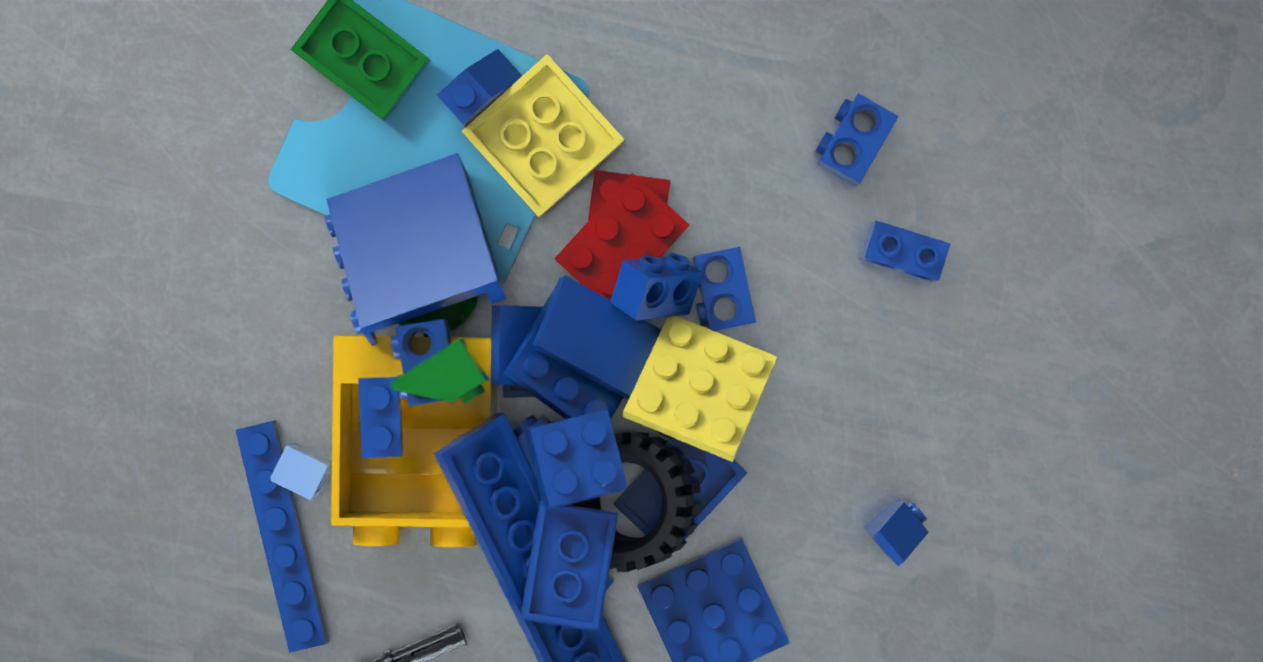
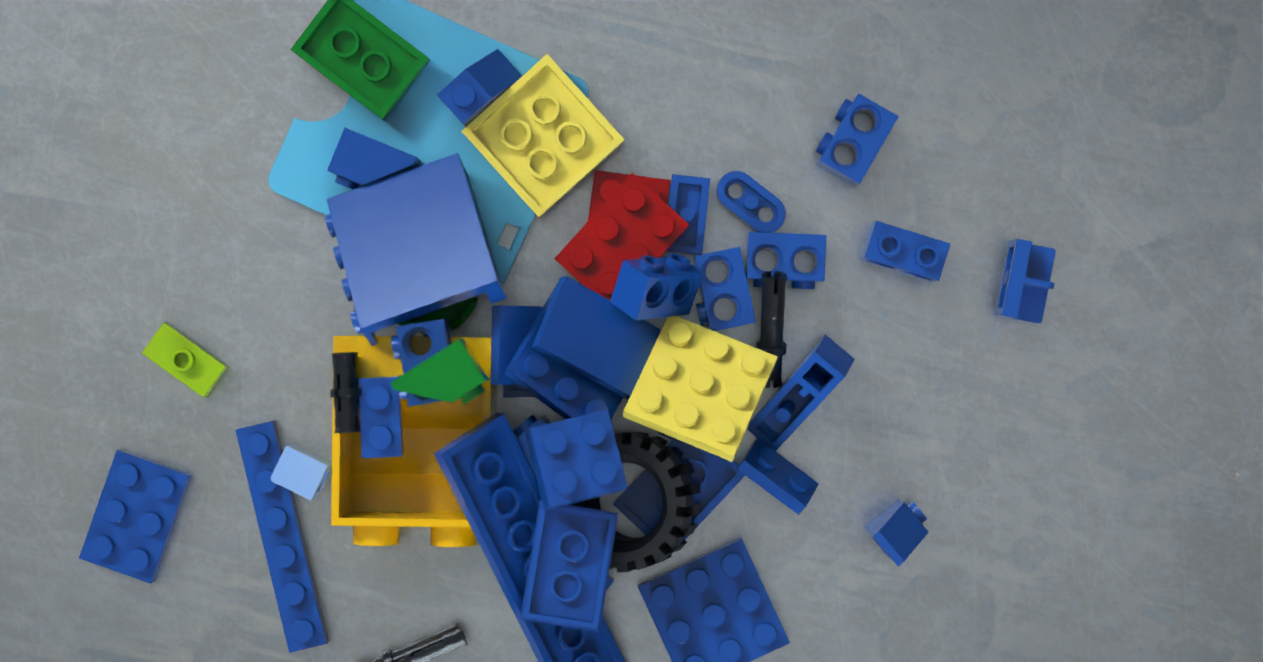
(135, 516): none -> blue plate
(185, 359): none -> lime plate
(346, 392): none -> black pin
(366, 160): none -> blue slope
(690, 201): none -> blue plate
(752, 200): none -> blue plate
(773, 321): none -> black pin
(778, 476): none -> blue plate
(785, 248): none -> blue brick
(801, 393): none -> blue slope
(1025, 281): none -> blue panel

